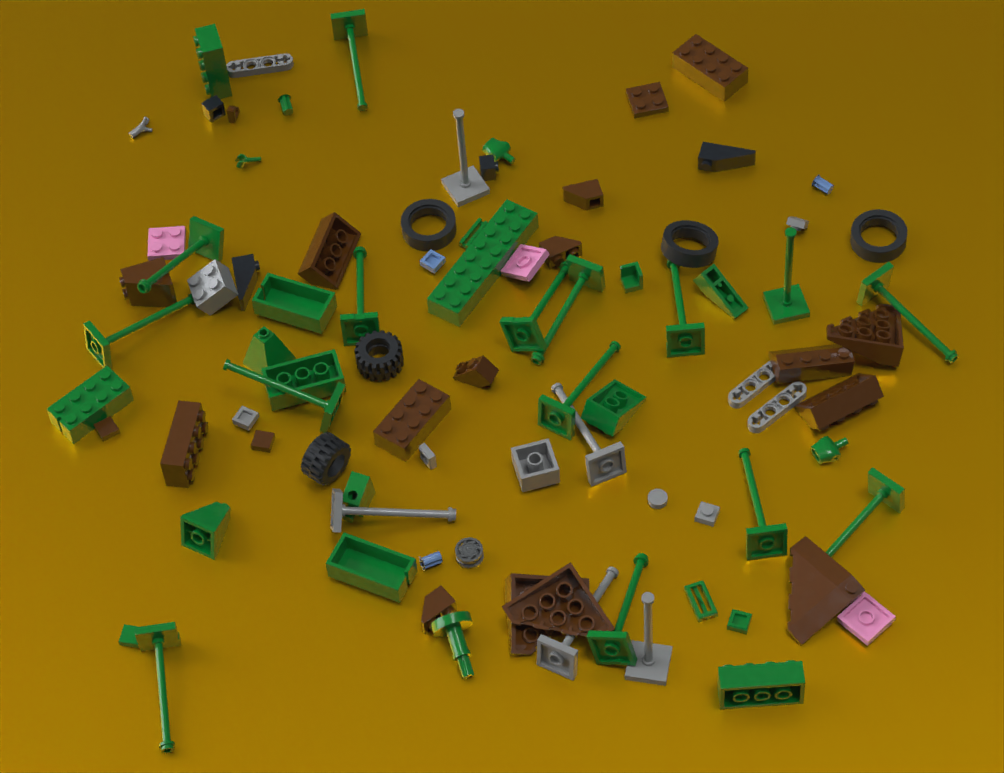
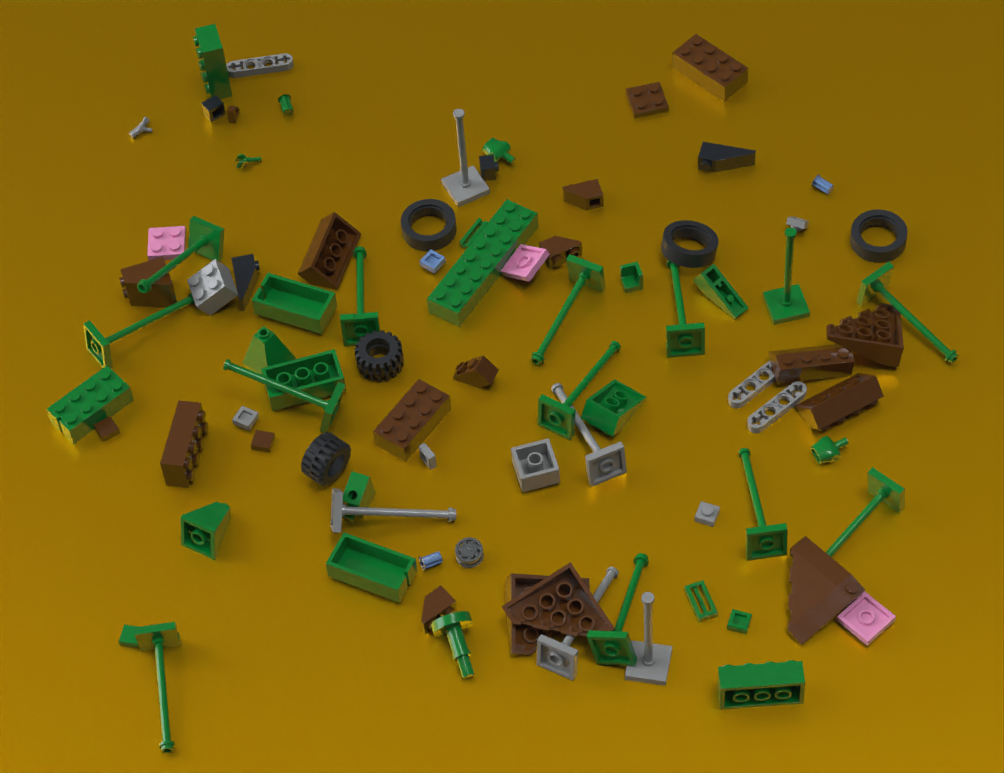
(352, 25): green tile -> none
(524, 332): green tile -> none
(657, 498): light grey tile -> none

